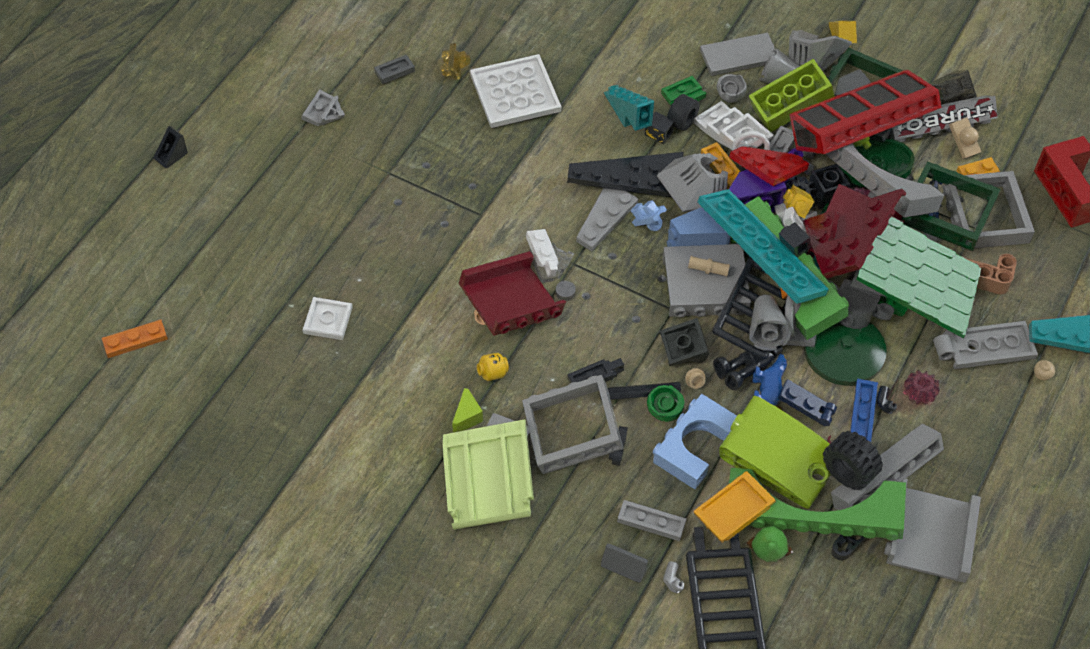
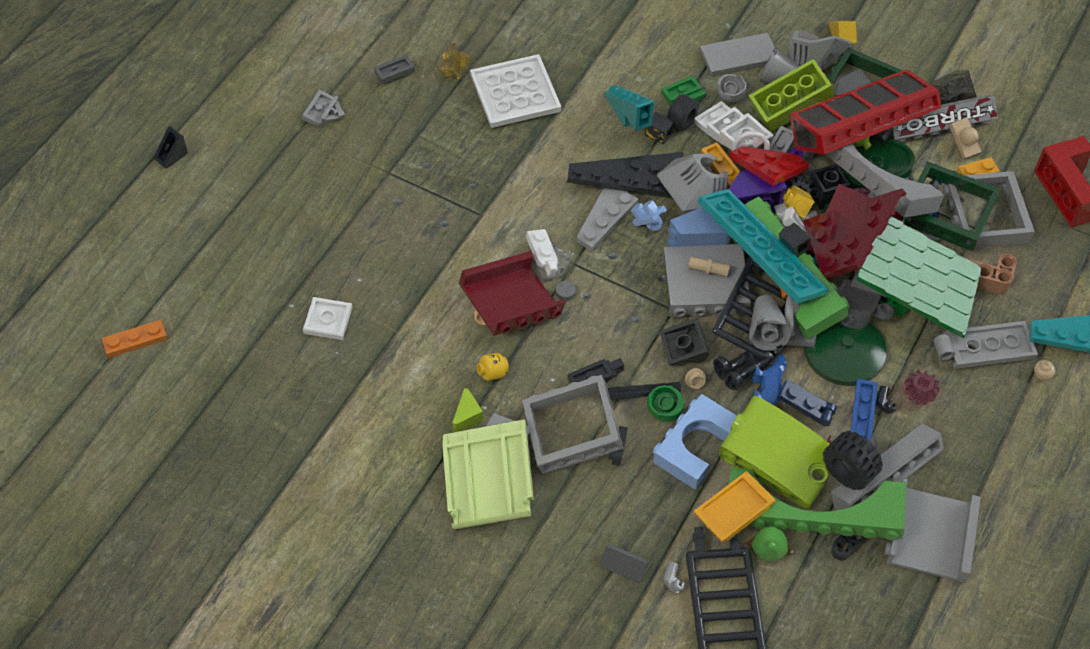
(651, 520): light grey plate -> none

